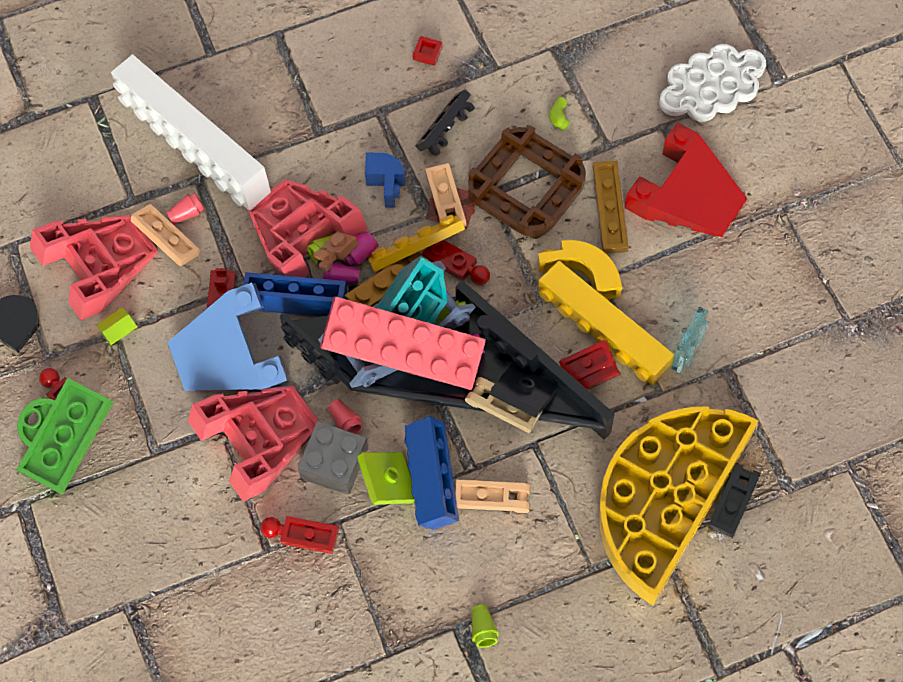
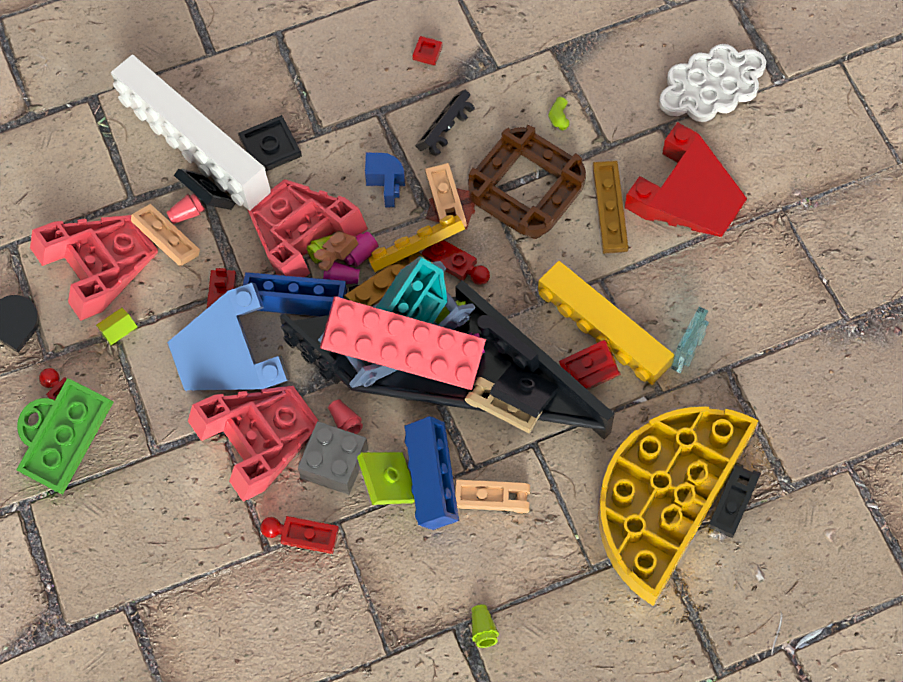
(204, 189): none -> black plate
(270, 143): none -> black plate
(587, 260): yellow arch -> none

